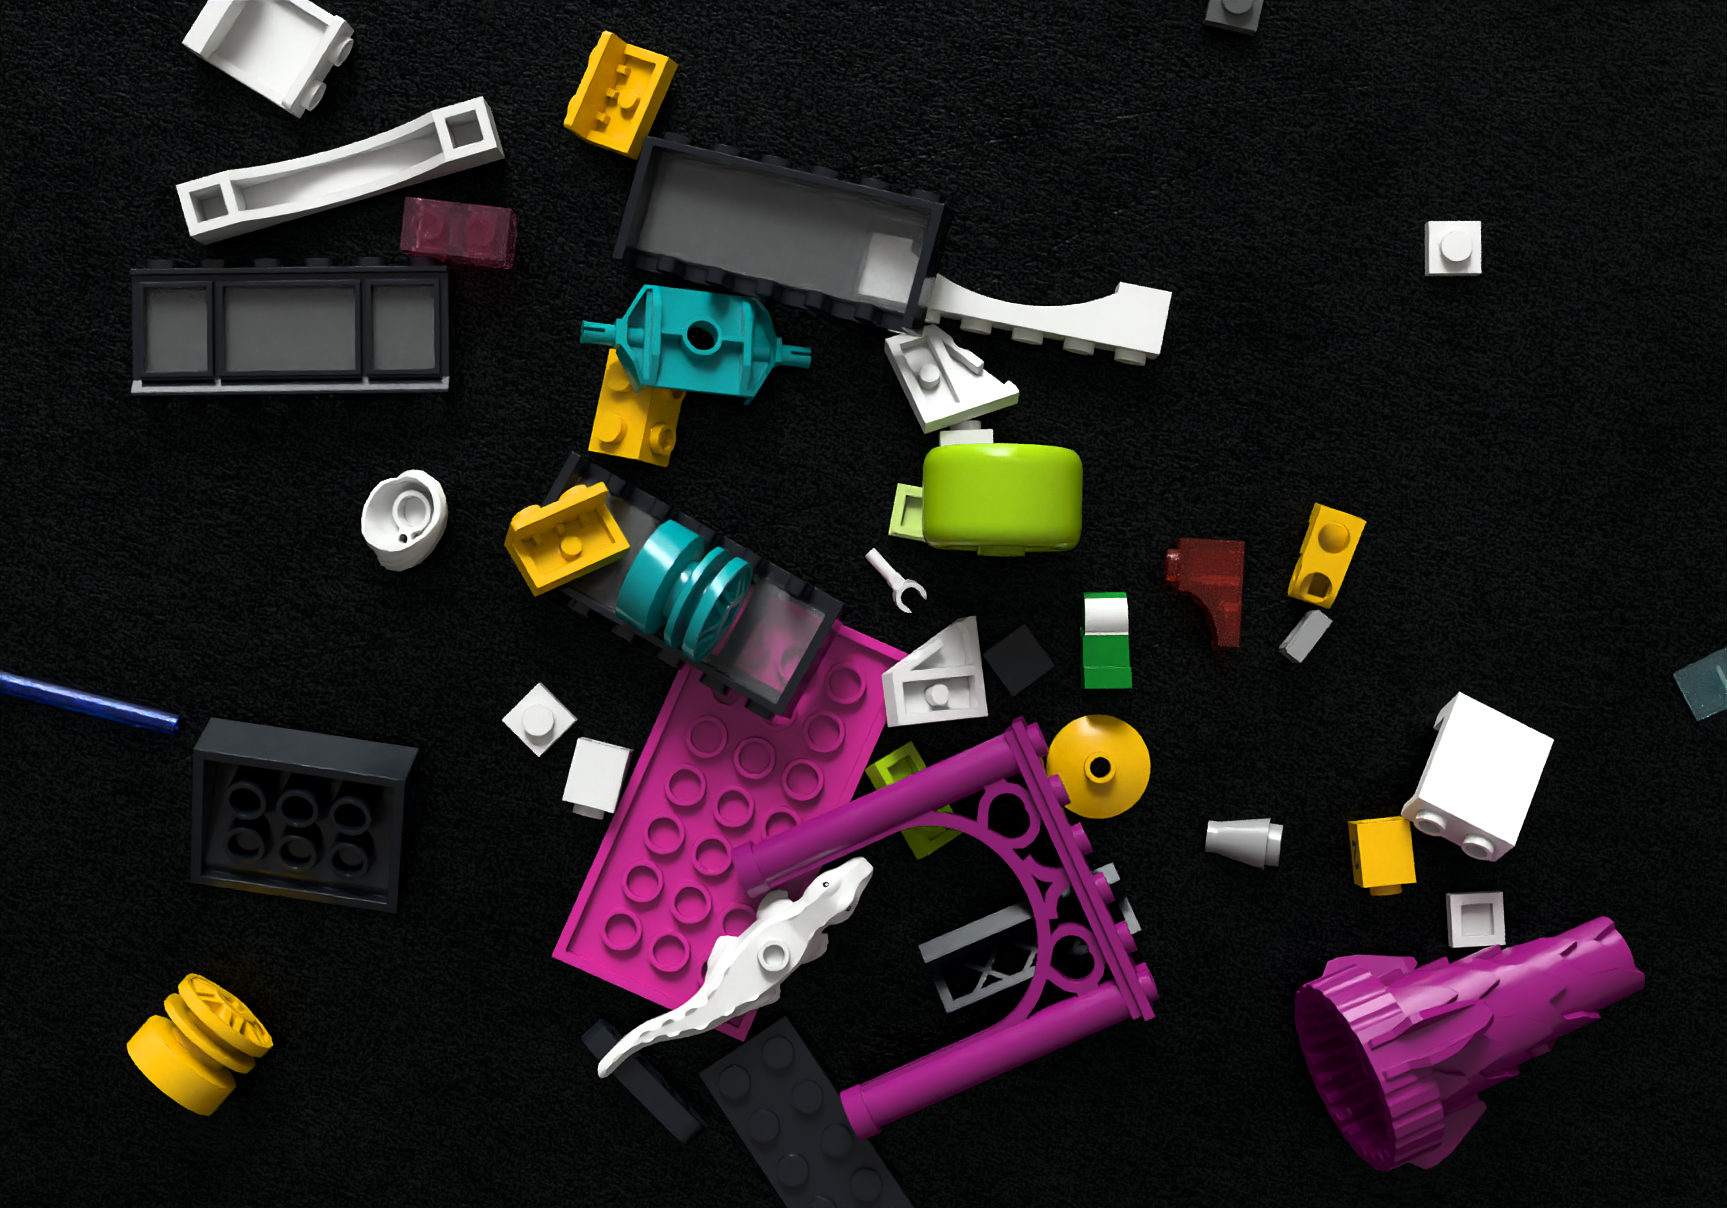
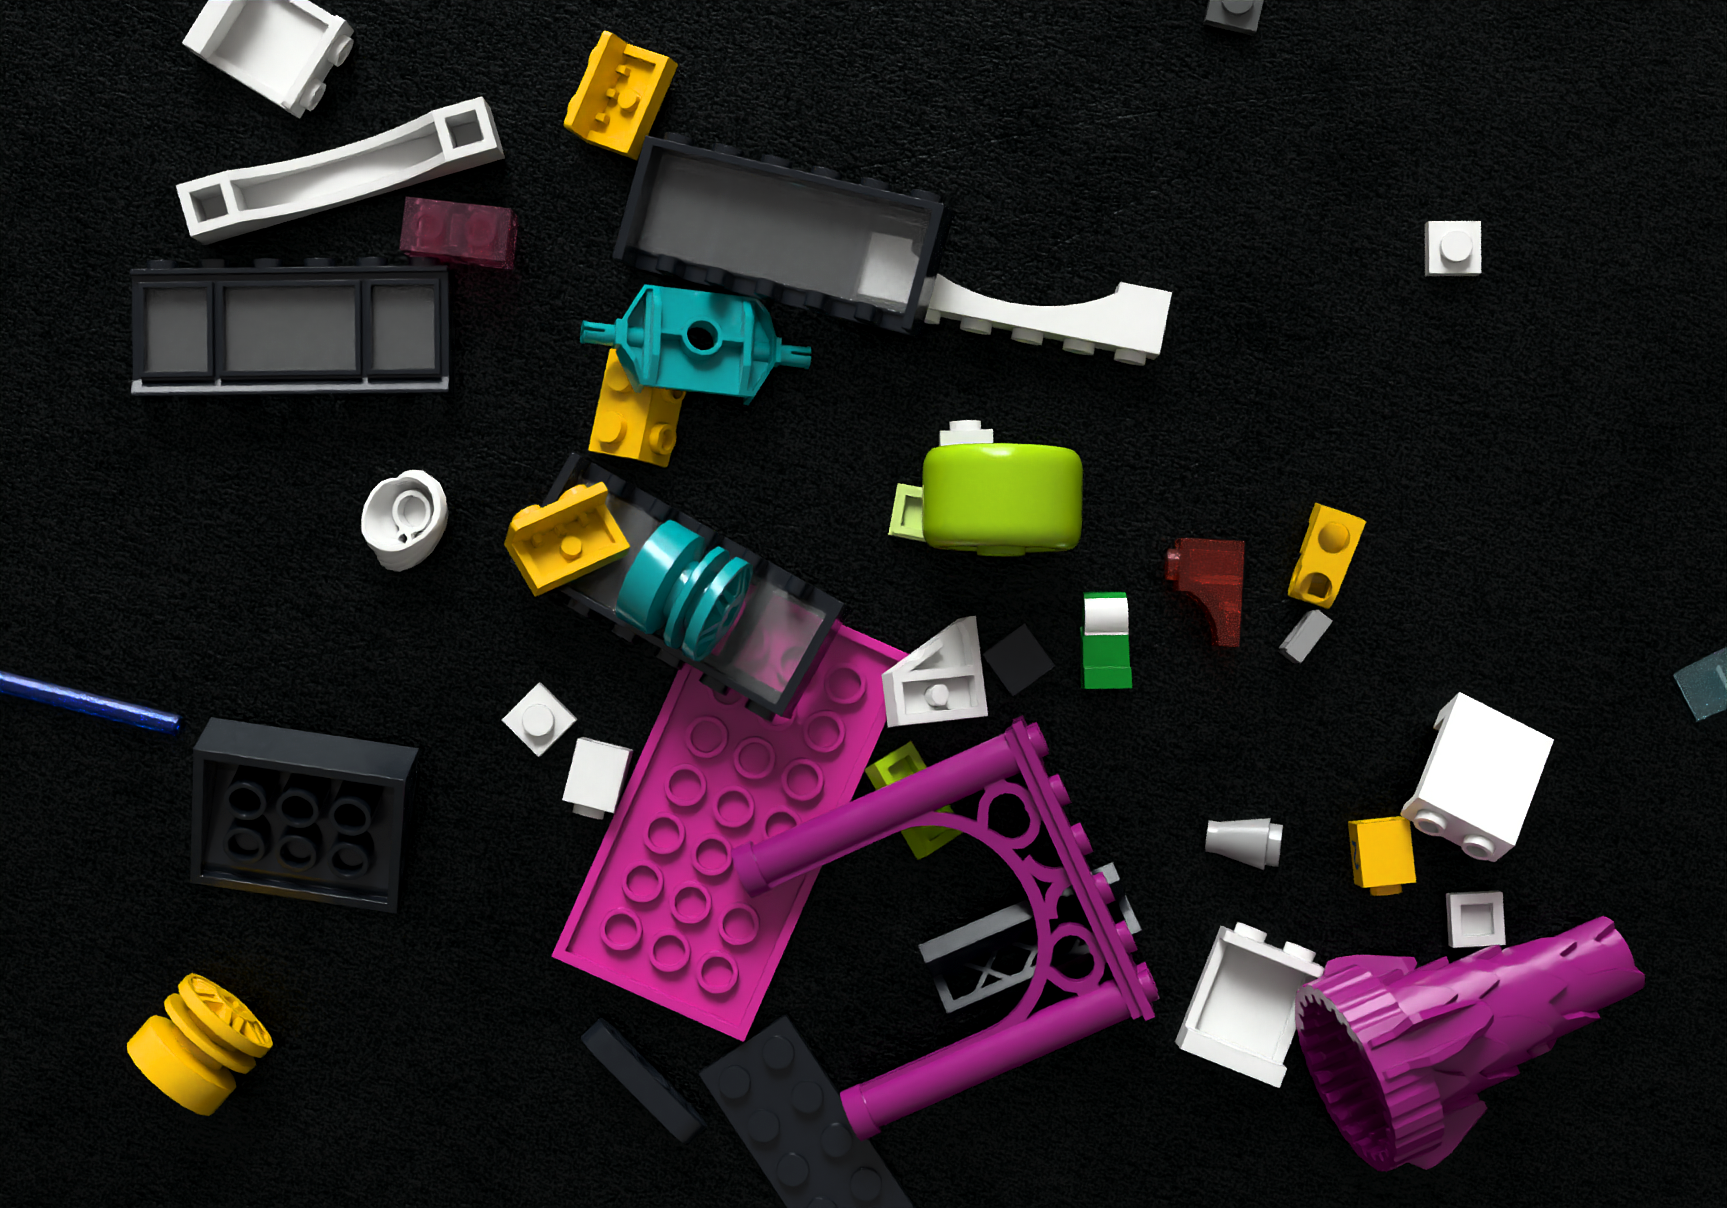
(749, 968): white animal -> none
(893, 579): white hand -> none
(945, 380): white wing -> none
(1093, 738): yellow dish -> none
(1247, 1003): none -> white panel

